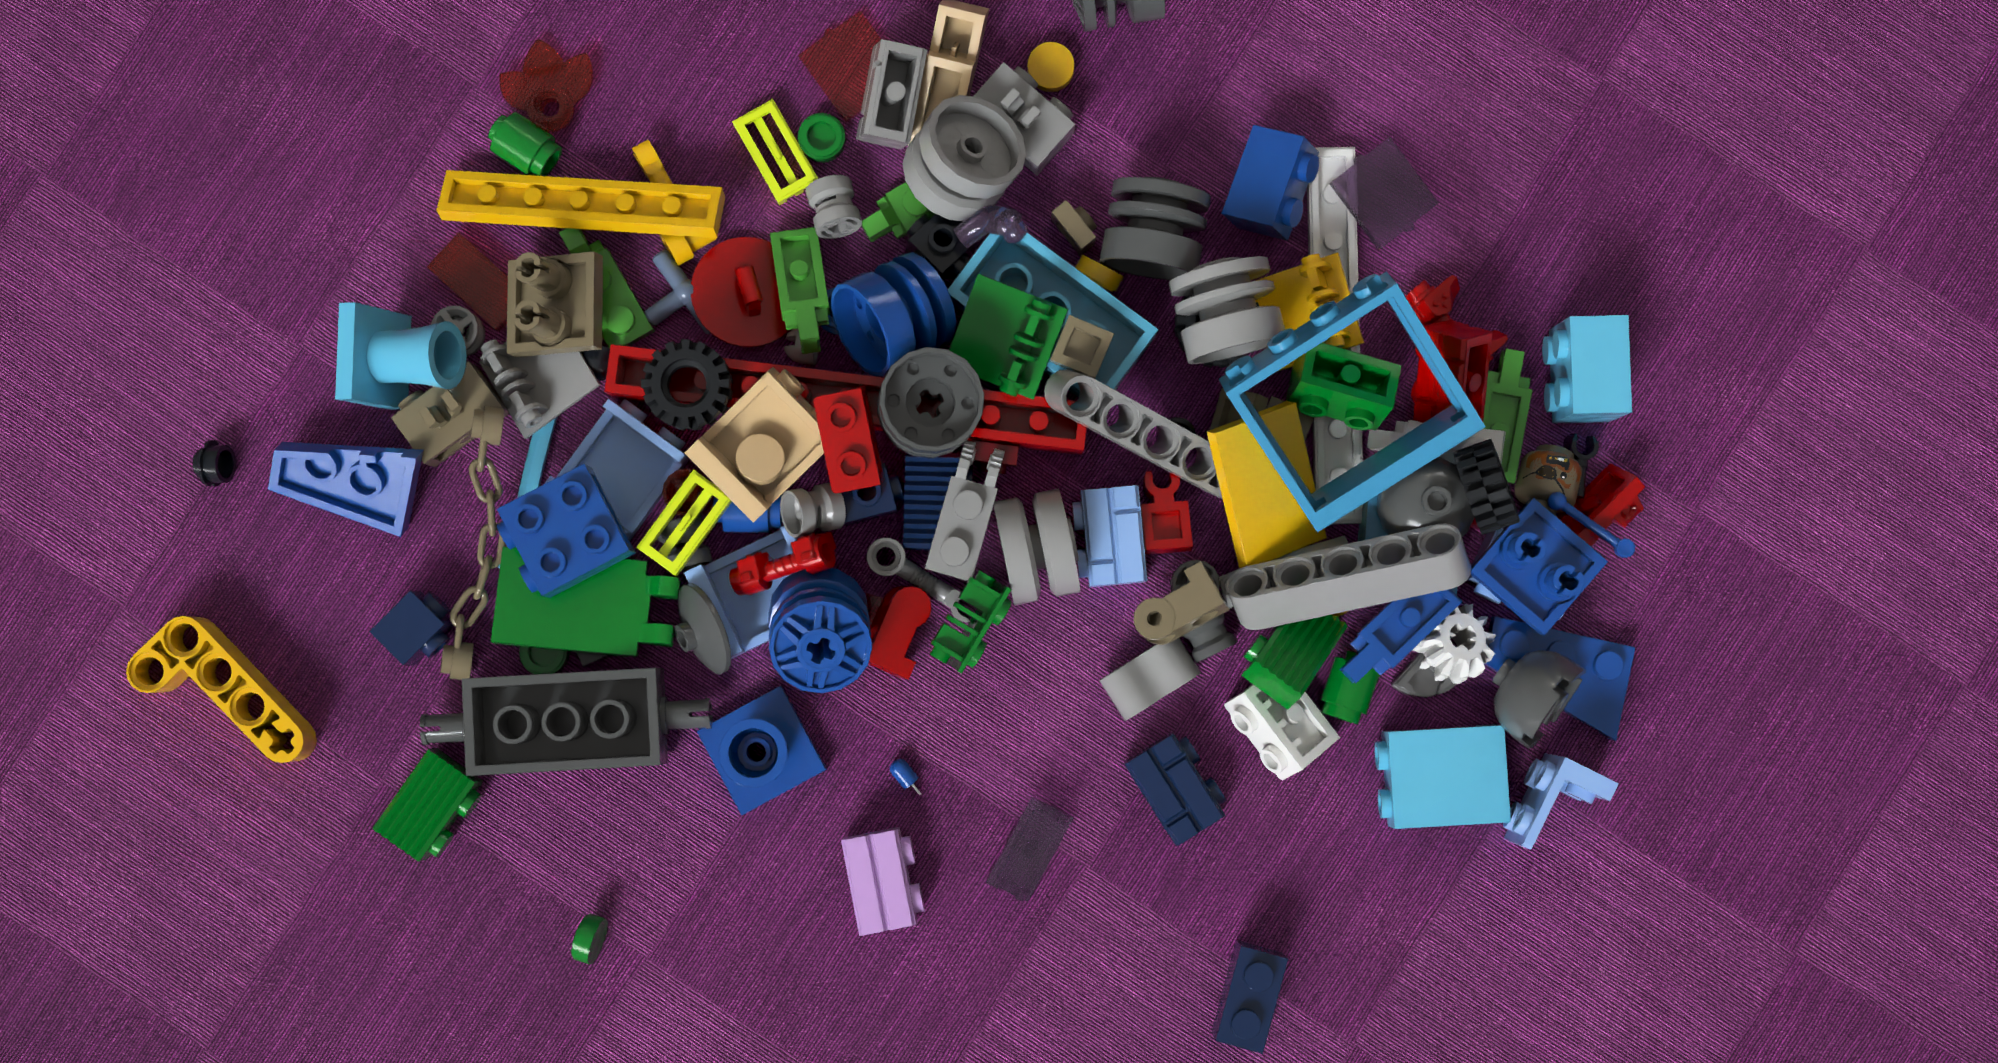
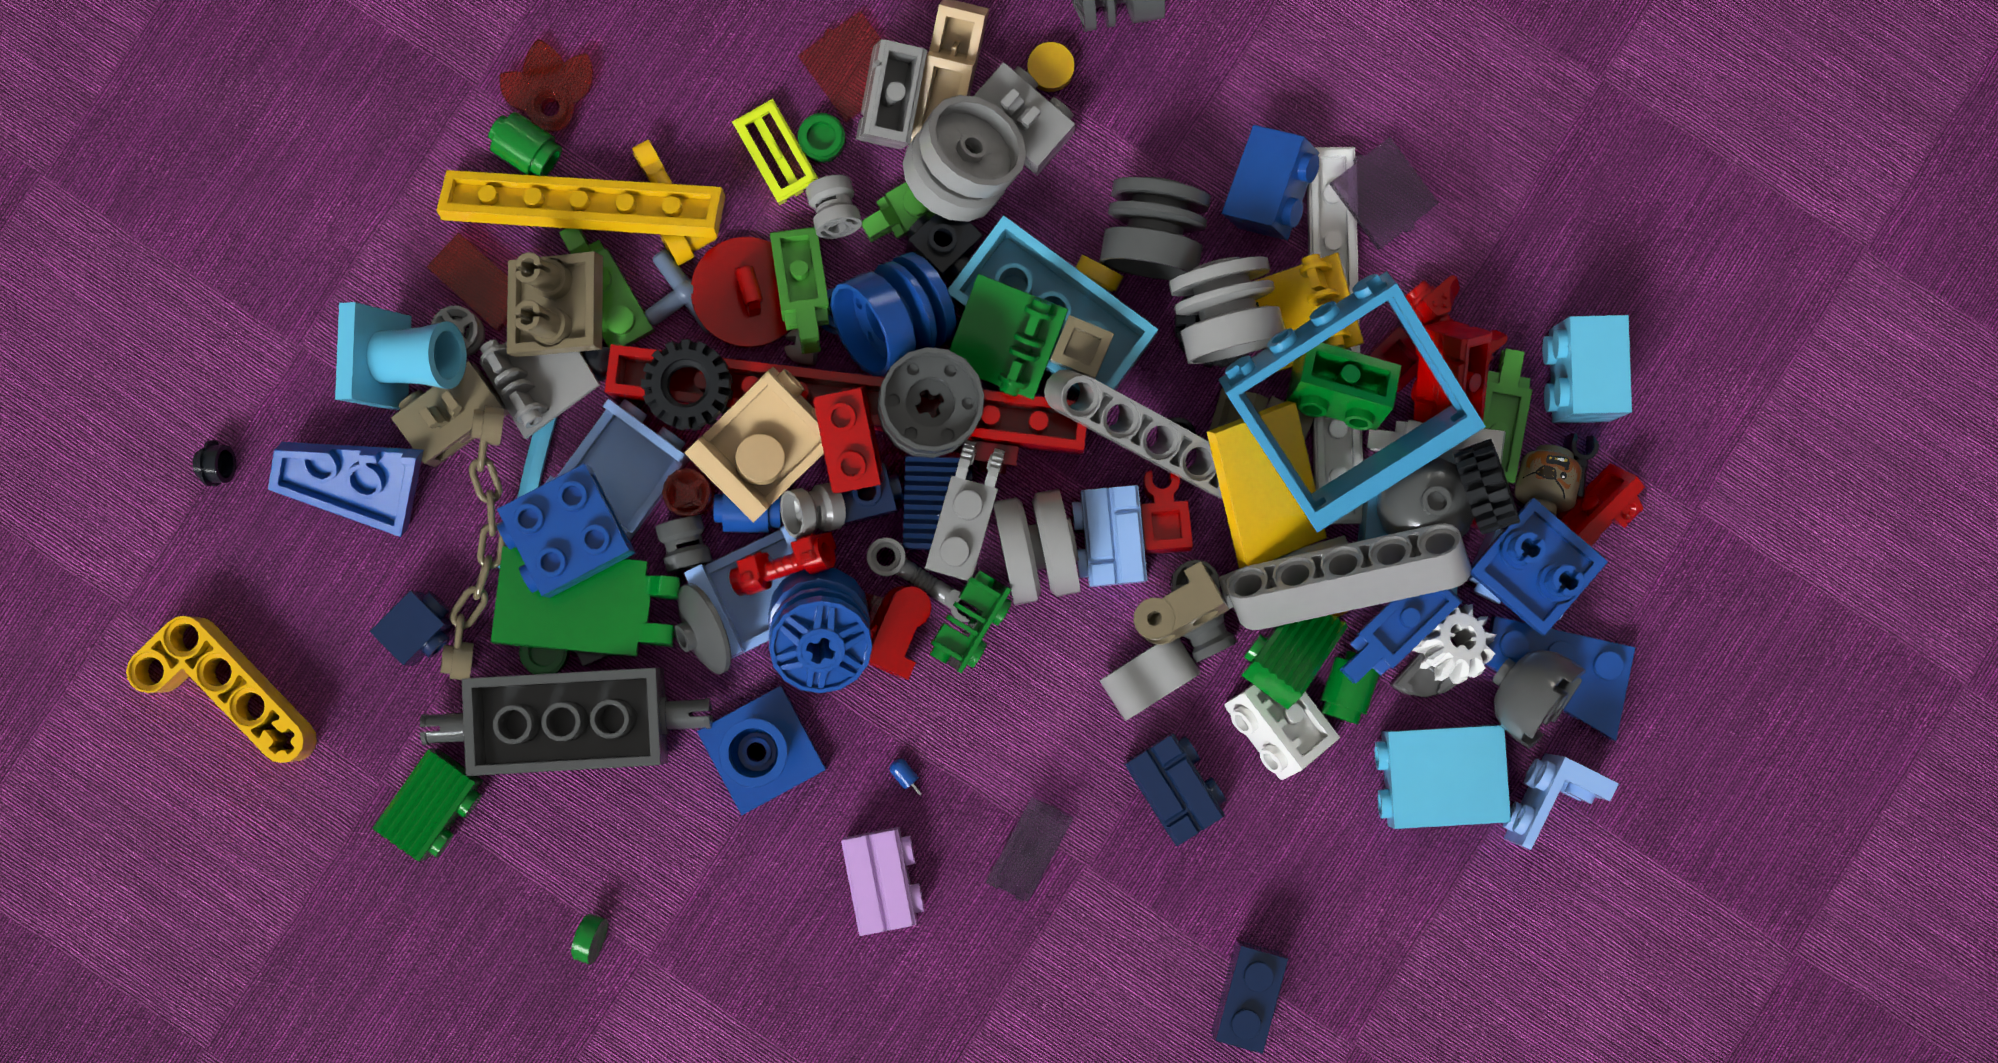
(699, 535): neon yellow tile -> none
(992, 220): clear purple arm -> none
(1075, 226): dark tan plate -> none
(1398, 349): none -> dark red plate
(1622, 547): blue hinge -> none

